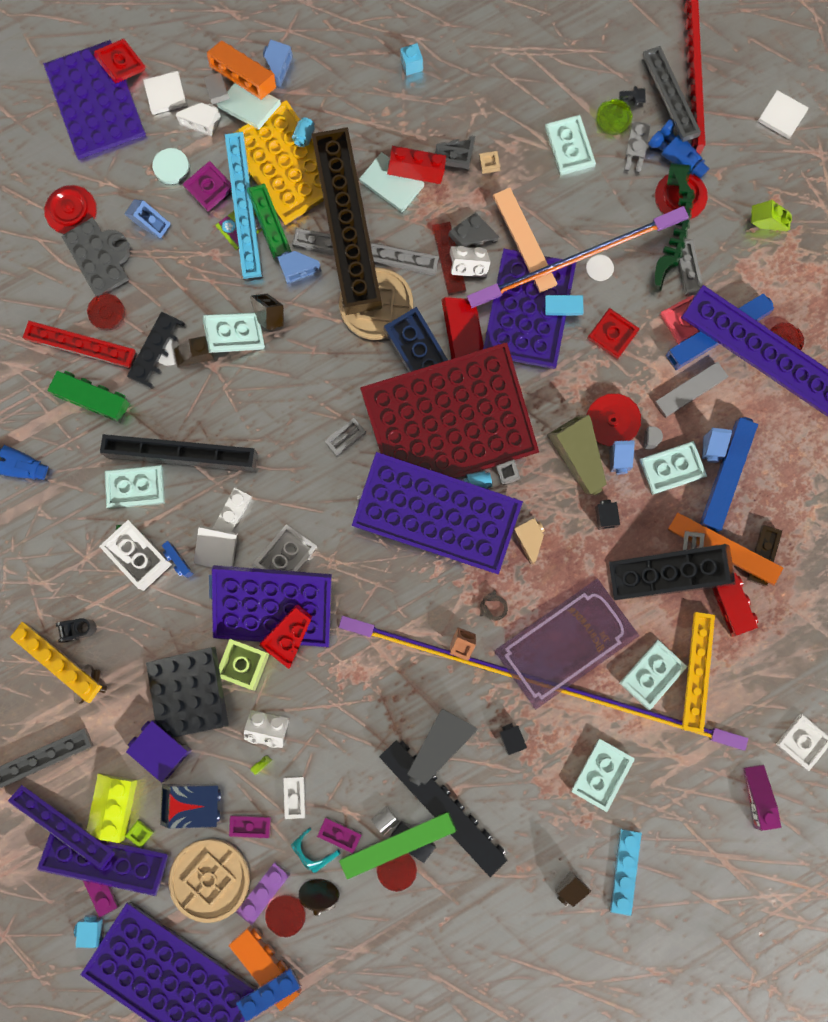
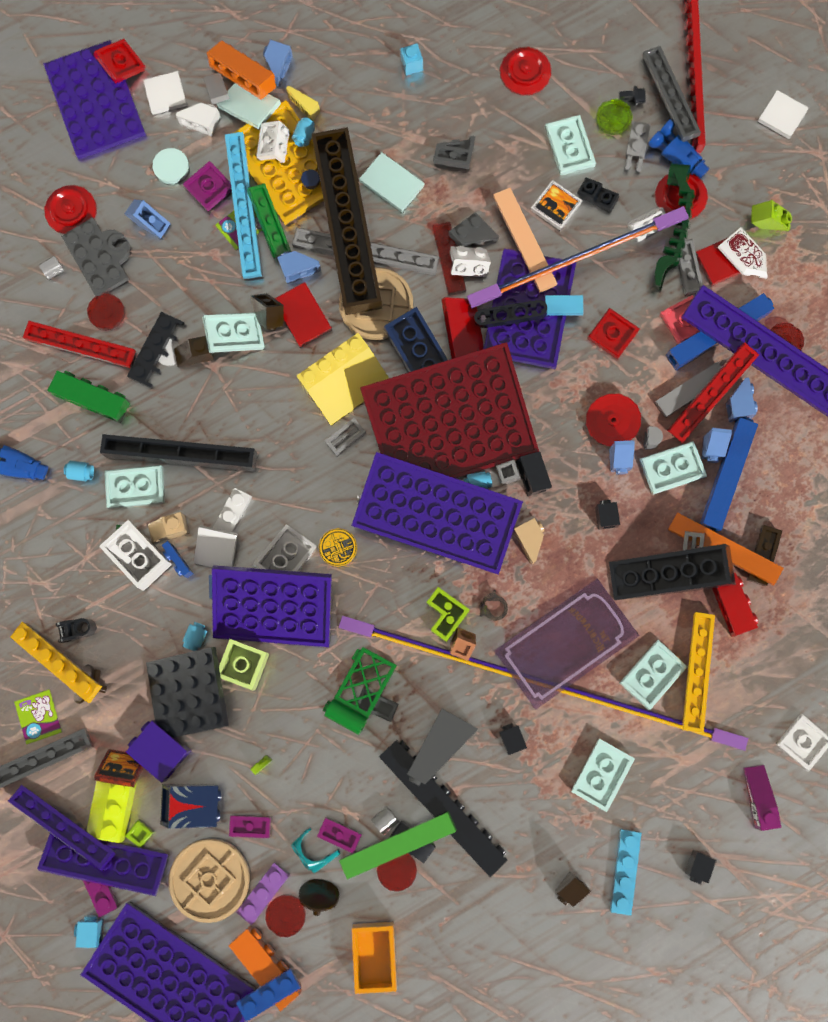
(37, 717): none -> sticker
(51, 267): none -> light grey brick
(79, 471): none -> medium azure brick
(118, 769): none -> tile
(168, 527): none -> tan slope
(194, 636): none -> medium azure brick
(265, 729): white bracket -> none
(273, 141): none -> white bracket
(287, 636): red wing -> none
(294, 797): white plate -> none
(303, 315): none -> red tile
(306, 104): none -> light yellow slope
(310, 179): none -> dark blue tile
(337, 378): none -> light yellow slope
(338, 547): none -> tile
(348, 714): none -> green piece
(374, 957): none -> light orange piece
(384, 707): none -> dark grey tile
(416, 164): red brick -> none
(451, 613): none -> lime brick
(489, 162): tan plate -> none
(510, 311): none -> black beam
(525, 70): none -> red piece
(533, 473): none -> black hinge
(556, 205): none -> tile
(580, 452): olive slope -> none
(597, 195): none -> black slope
(600, 267): white sticker -> none
(644, 220): none -> white slope
(700, 867): none -> black brick
(713, 392): none -> red tile
(715, 264): none -> red tile
(741, 402): none -> medium blue slope
(745, 254): none -> white tile

